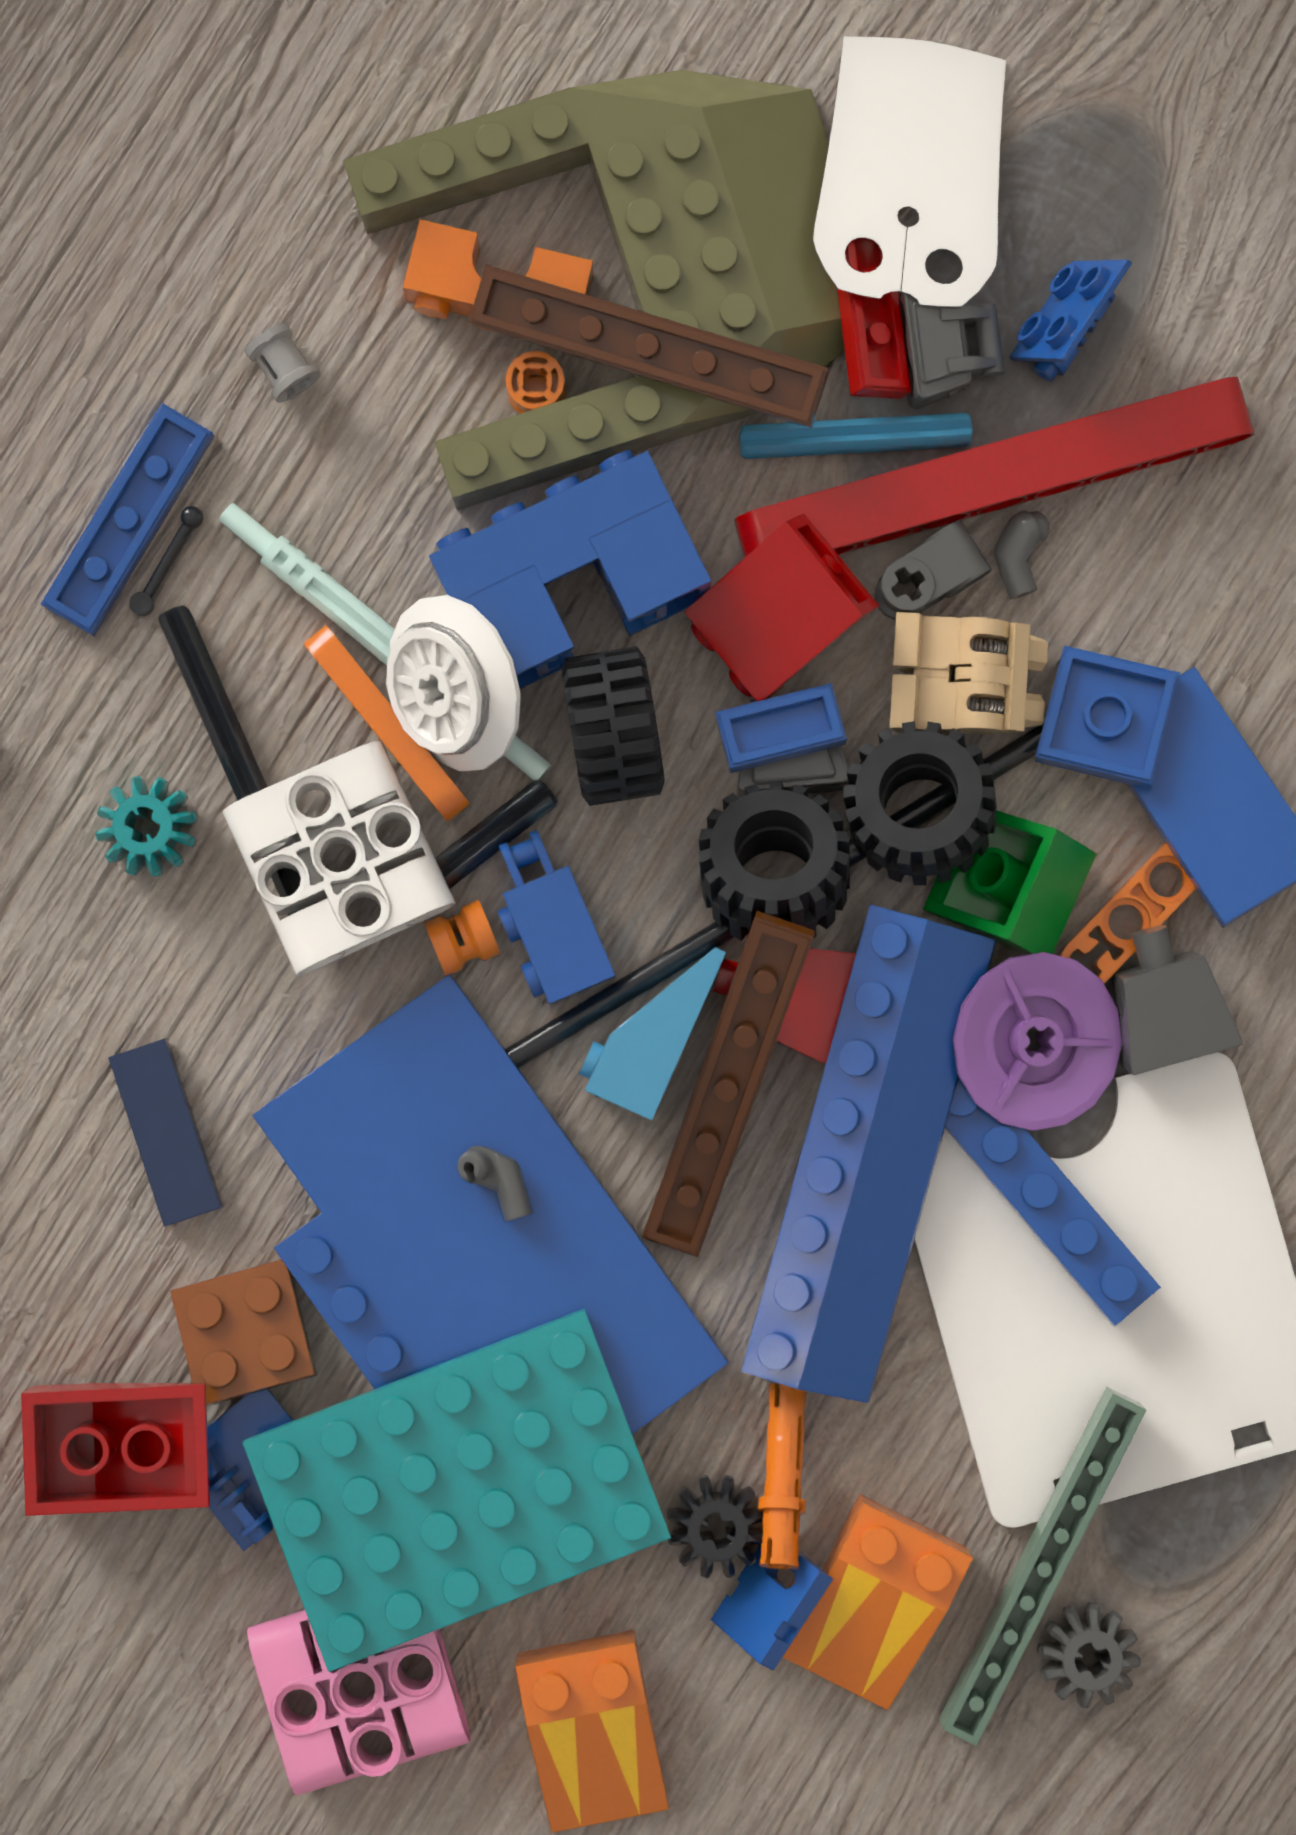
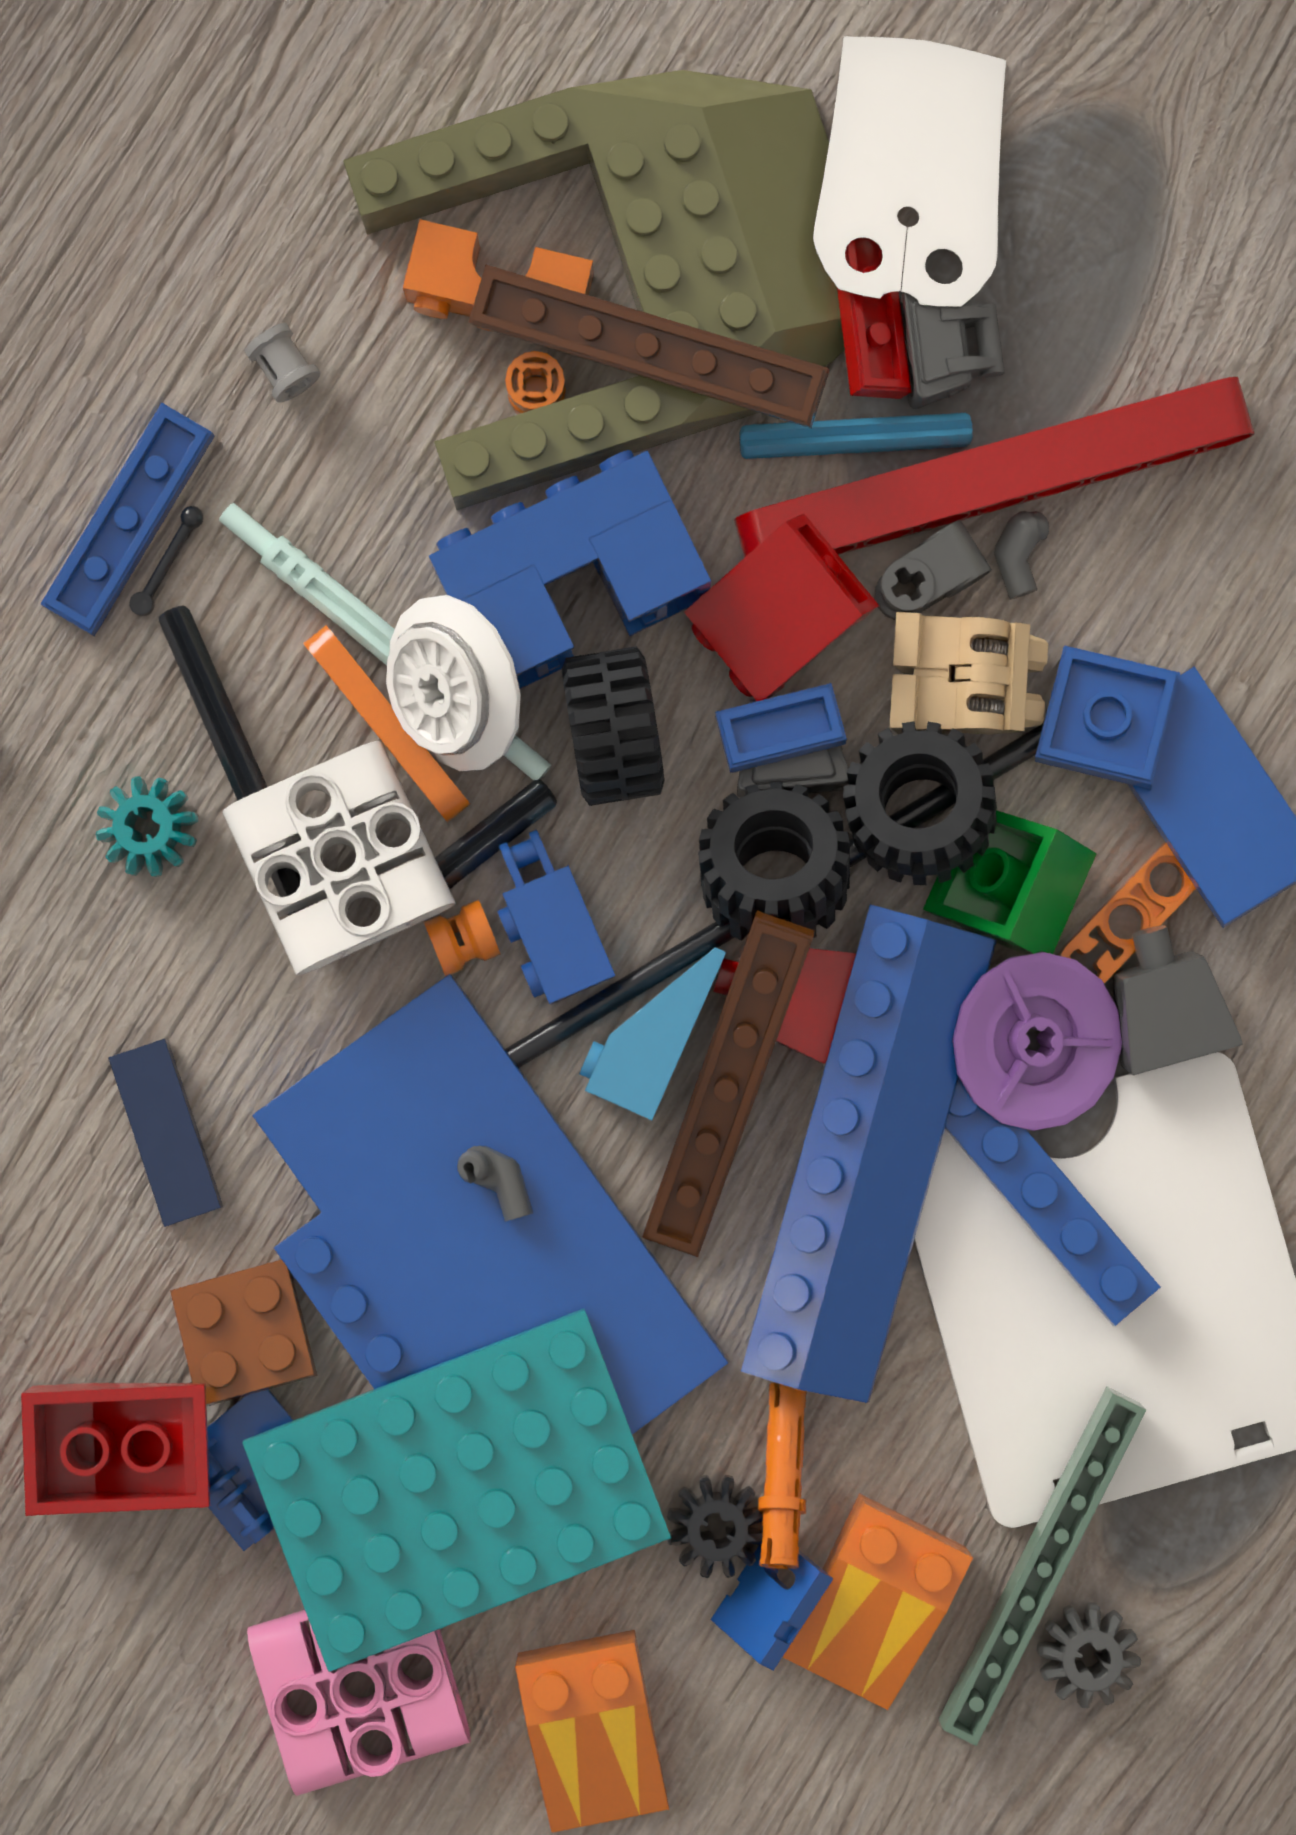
(1076, 301): blue hinge -> none

